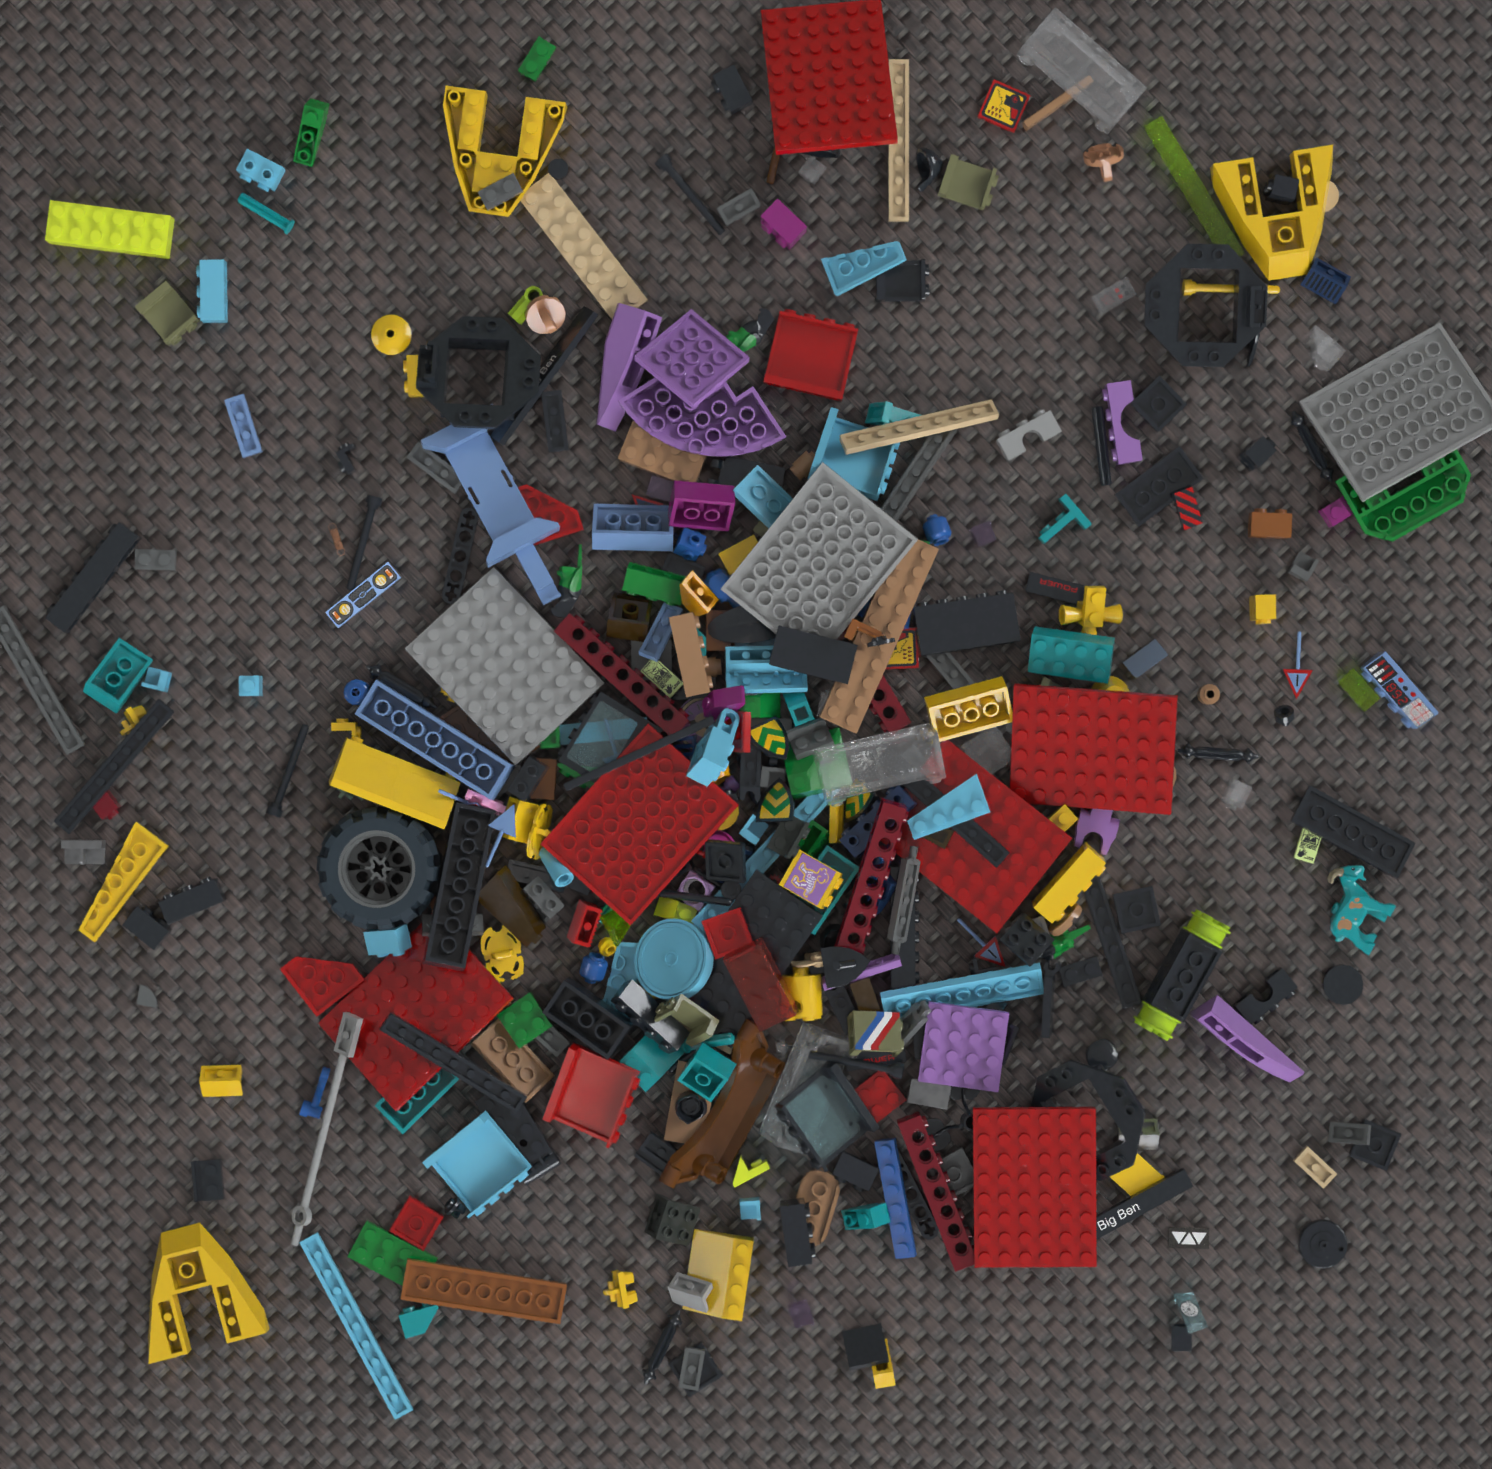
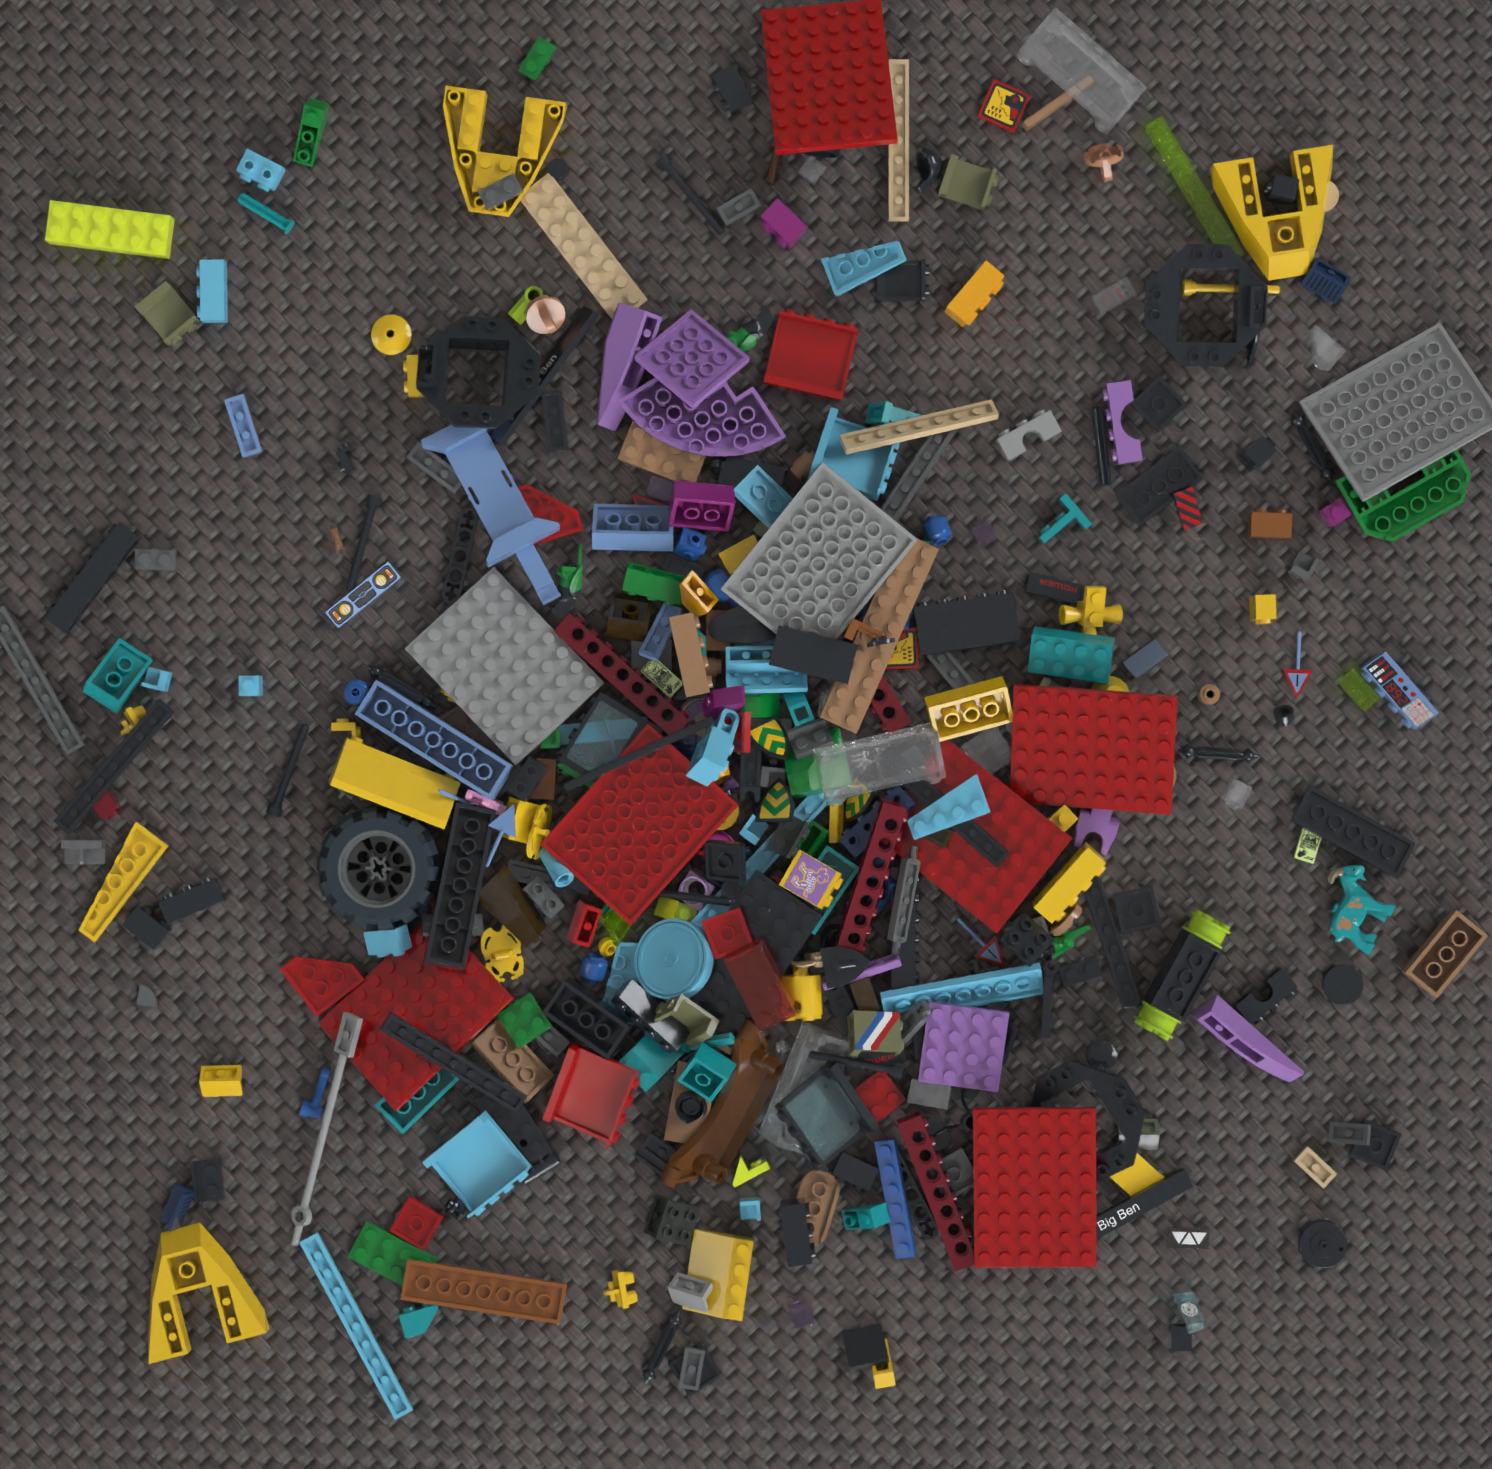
(177, 1206): none -> dark blue panel
(975, 294): none -> light orange brick
(1444, 953): none -> medium nougat brick

